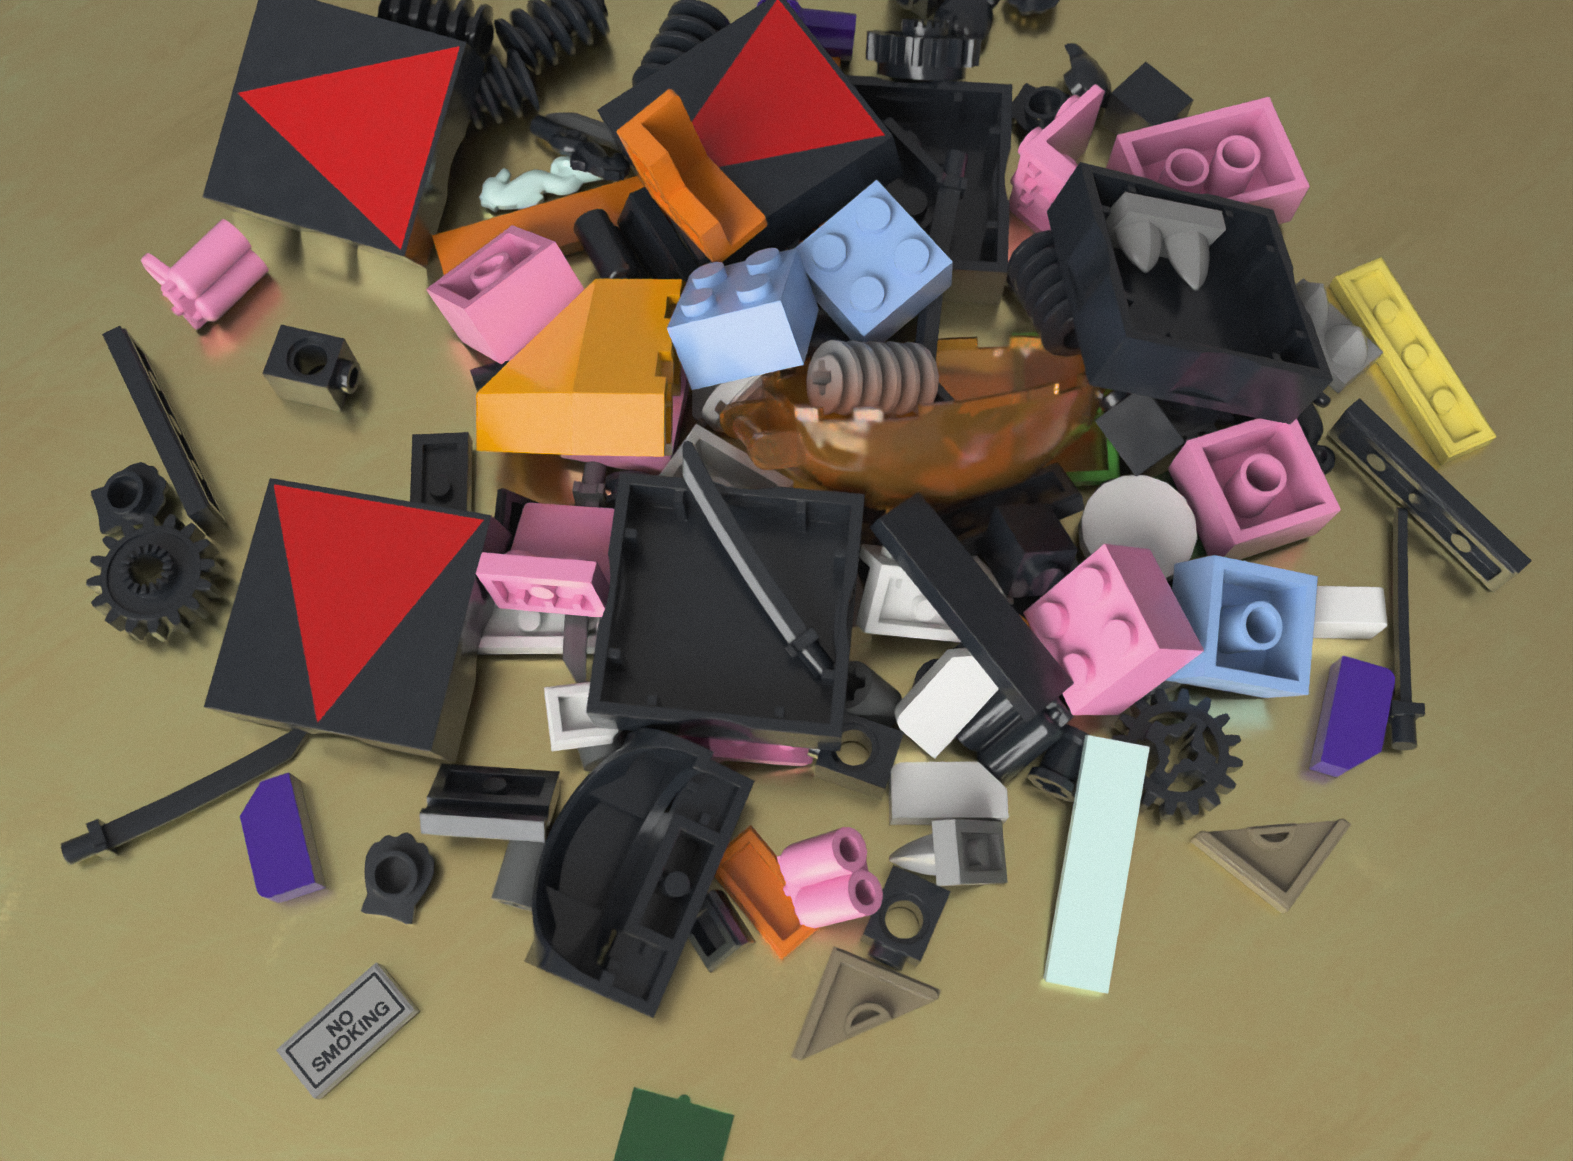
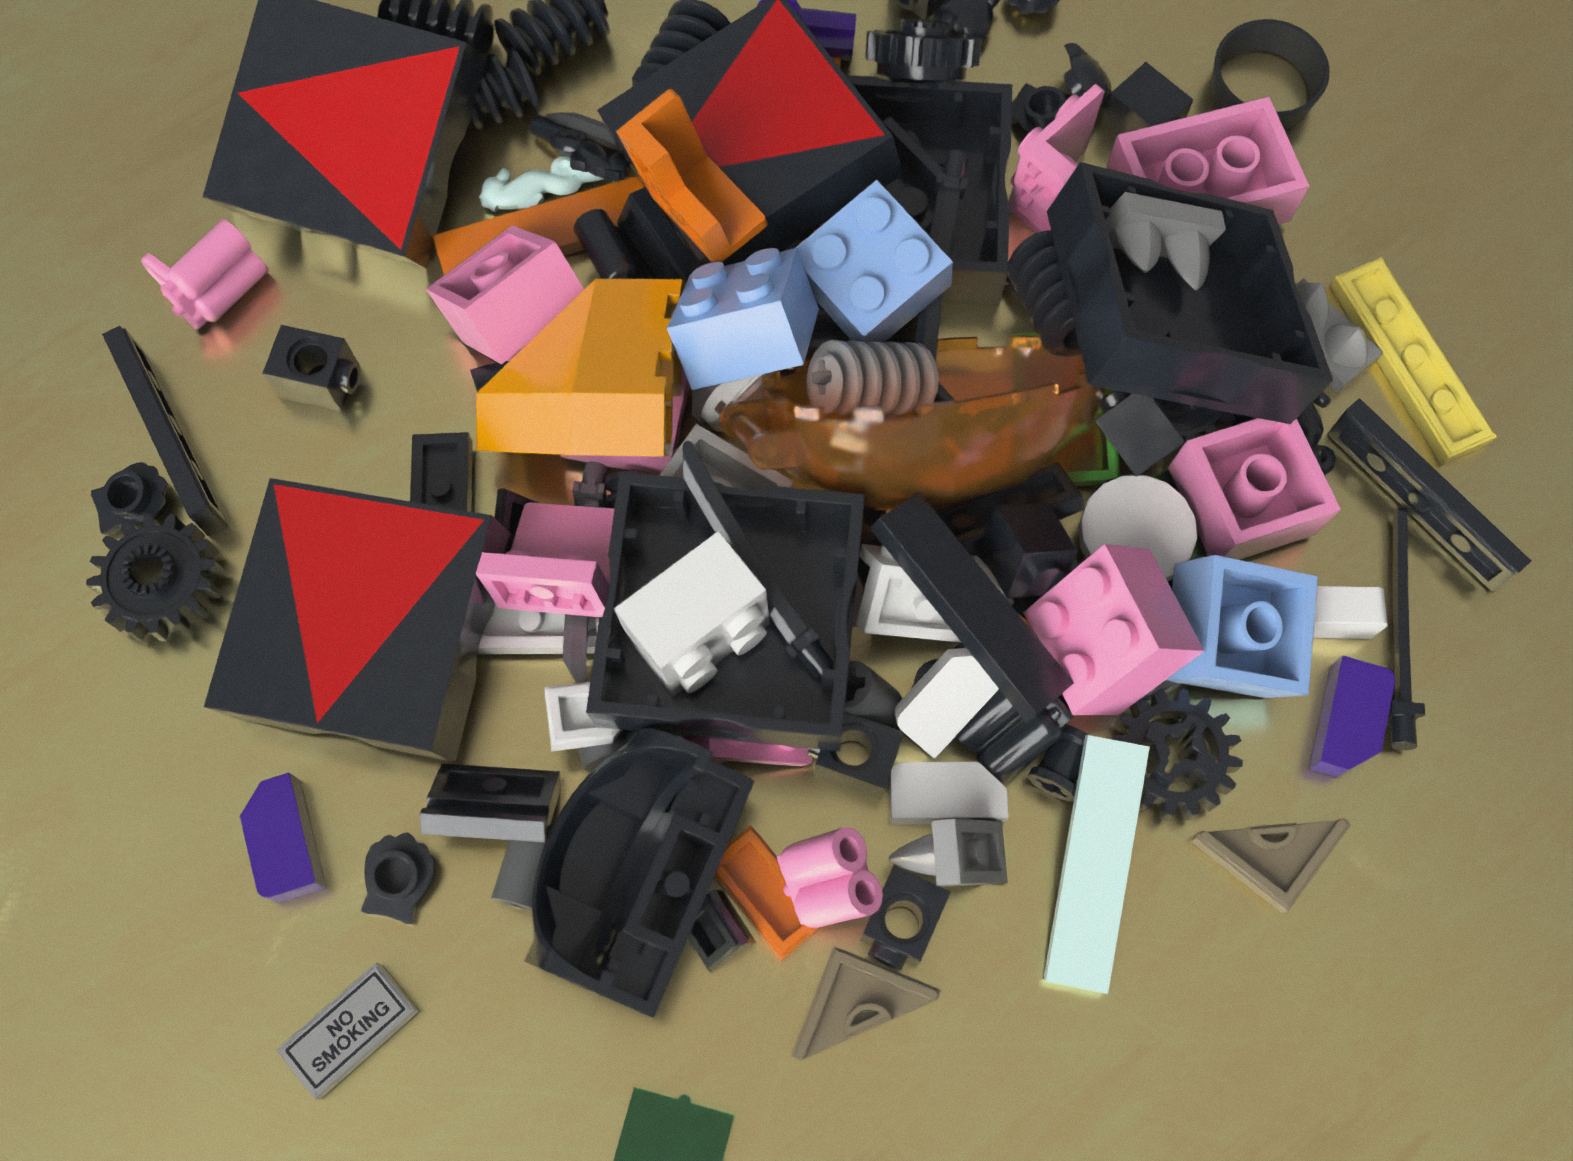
(105, 837): black sword -> none
(696, 615): none -> white brick
(1283, 40): none -> black tyre

